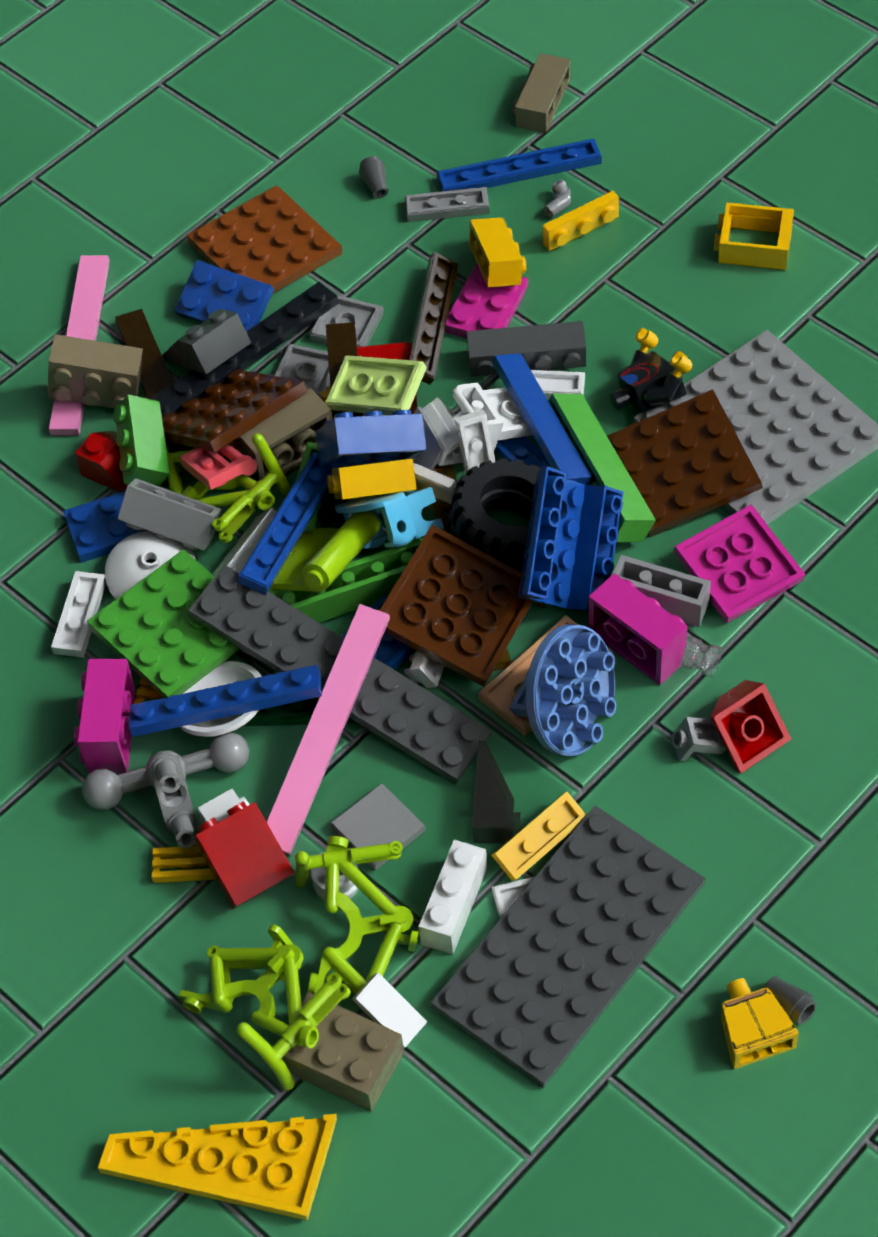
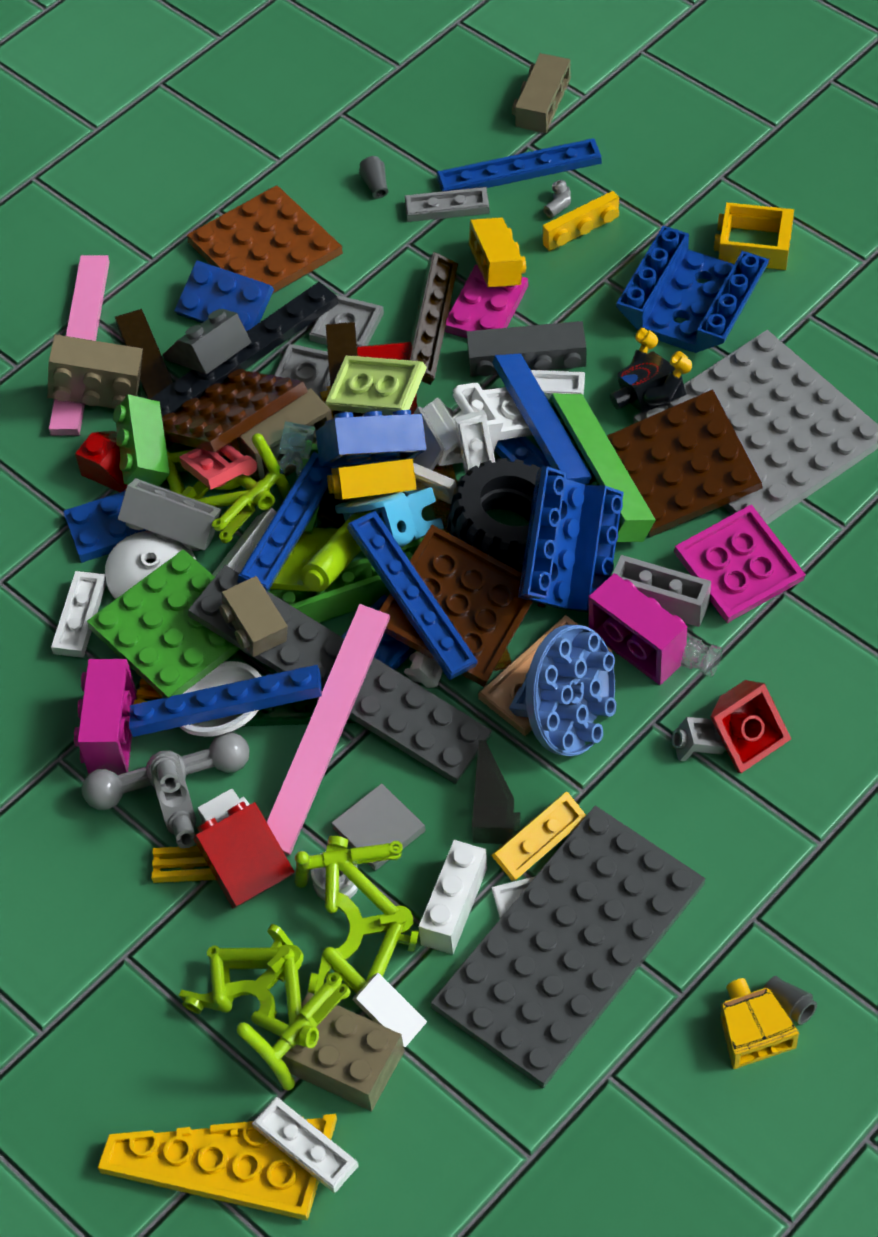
(253, 617): none -> dark tan brick
(295, 444): none -> clear light blue plate
(305, 1145): none -> white tile
(412, 595): none -> blue tile
(668, 289): none -> blue slope

